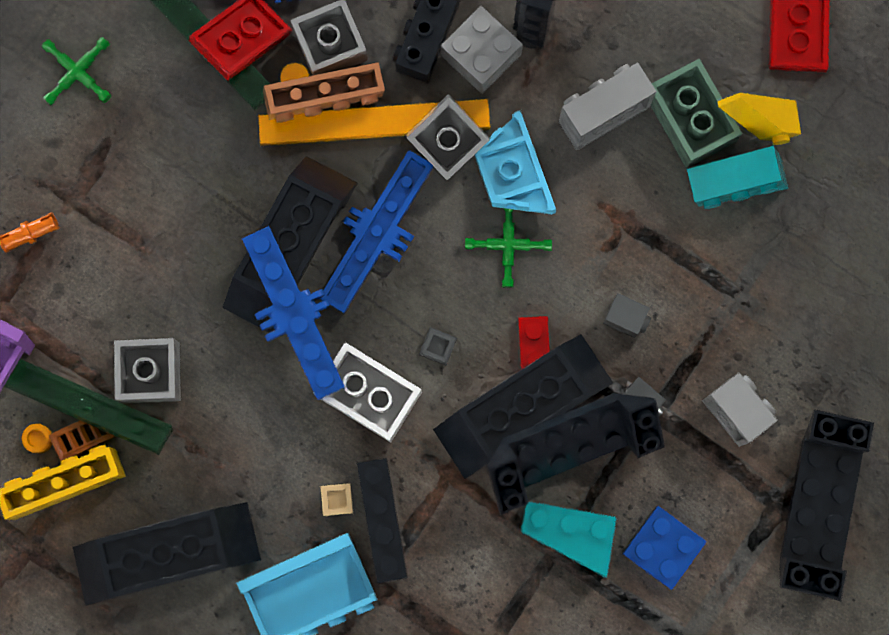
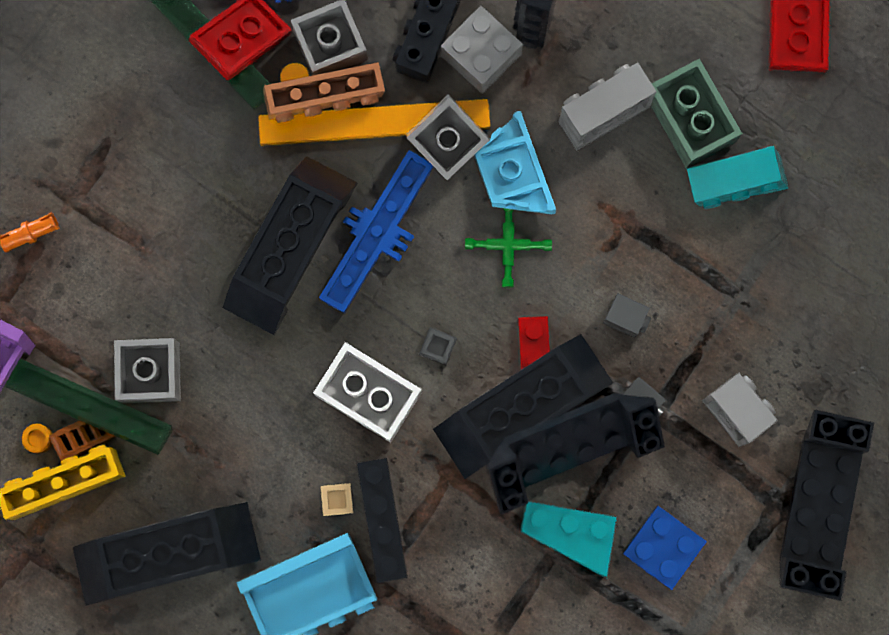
(76, 71): green piece -> none
(293, 313): blue hinge -> none
(764, 116): yellow slope -> none

